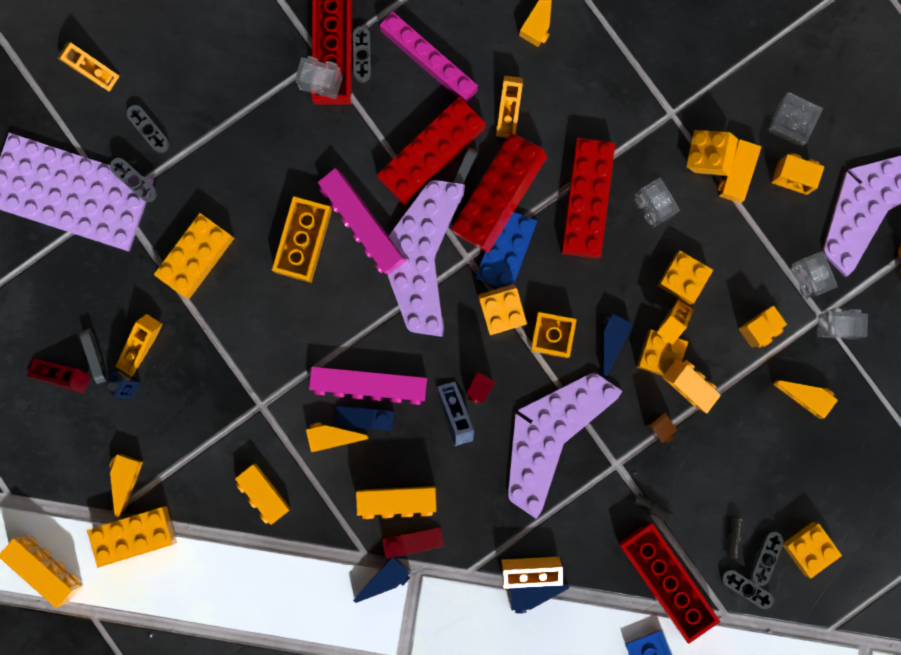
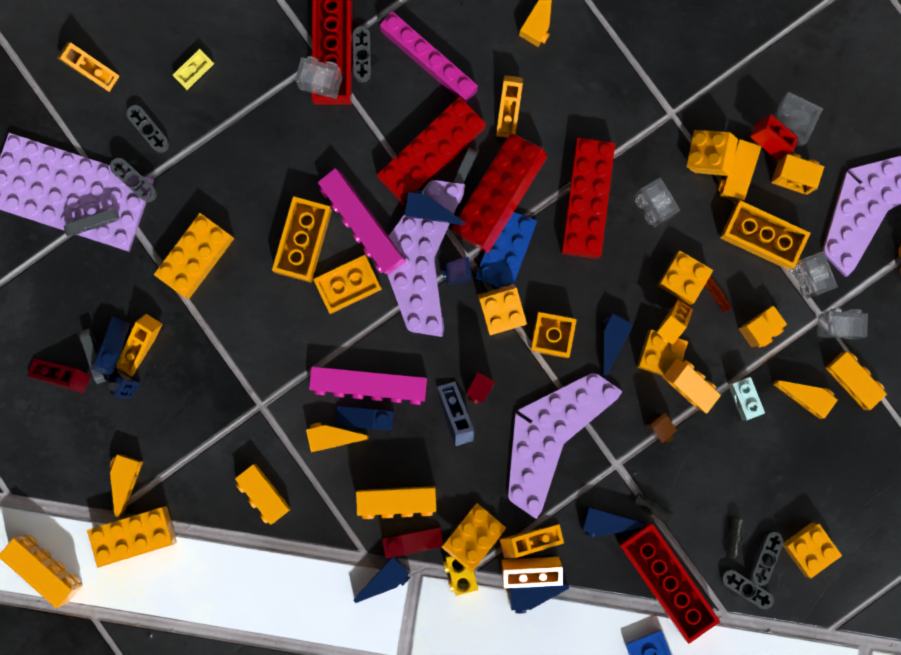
(91, 222): none -> dark grey beam
(111, 346): none -> dark blue slope
(193, 69): none -> light yellow plate
(347, 284): none -> light orange plate
(425, 207): none -> dark blue slope
(456, 574): none -> yellow brick
(457, 271): none -> dark blue slope
(474, 537): none -> light orange plate
(531, 541): none -> light orange slope
(604, 523): none -> dark blue slope
(718, 295): none -> clear red axle
(746, 398): none -> light aqua brick
(765, 235): none -> light orange brick
(774, 137): none -> red brick
(856, 380): none -> light orange brick

